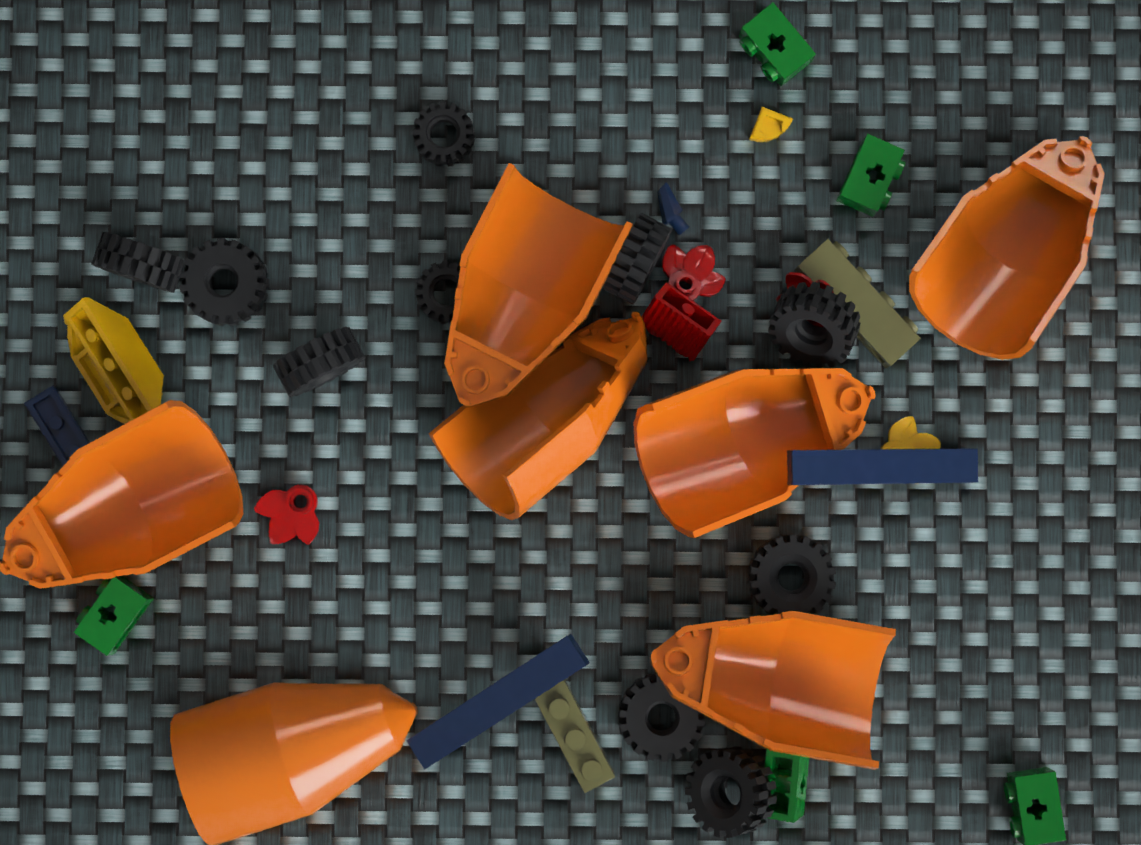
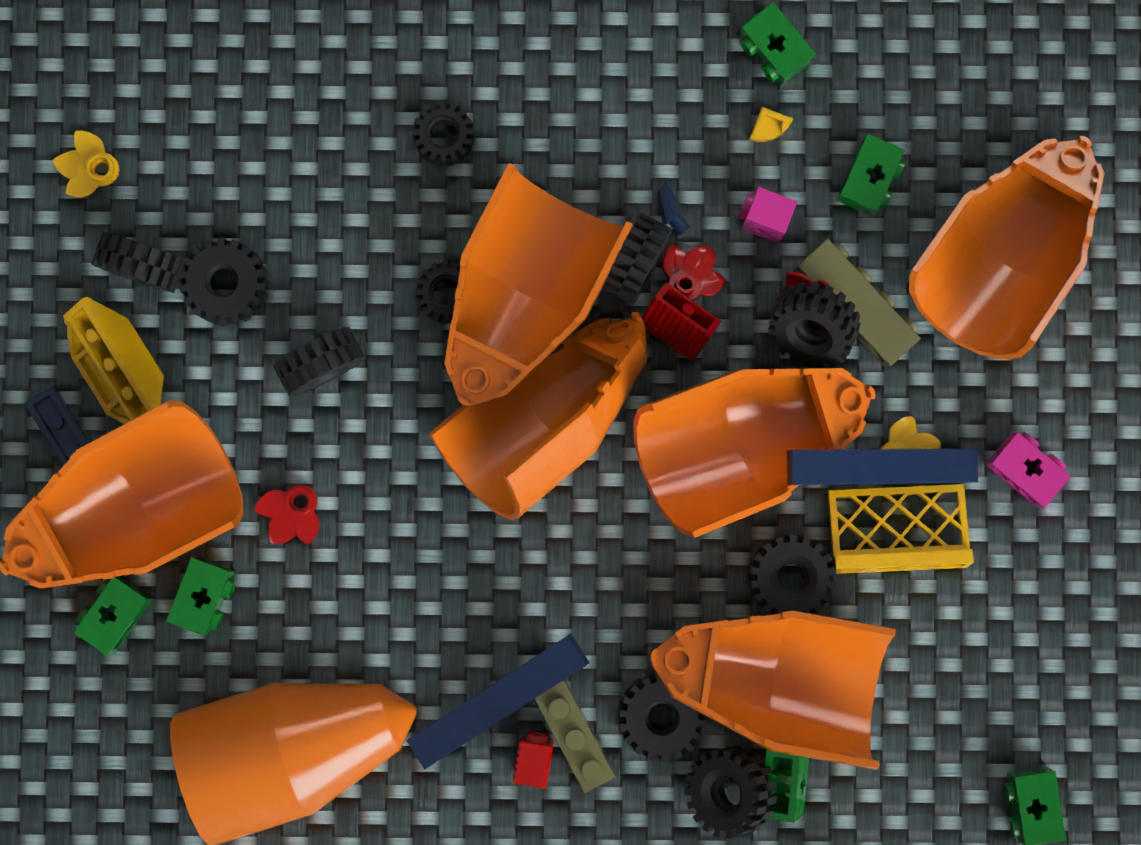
(83, 164): none -> yellow plate
(187, 606): none -> green brick
(533, 759): none -> red brick
(767, 214): none -> dark pink brick
(905, 557): none -> yellow fence
(1036, 487): none -> dark pink brick

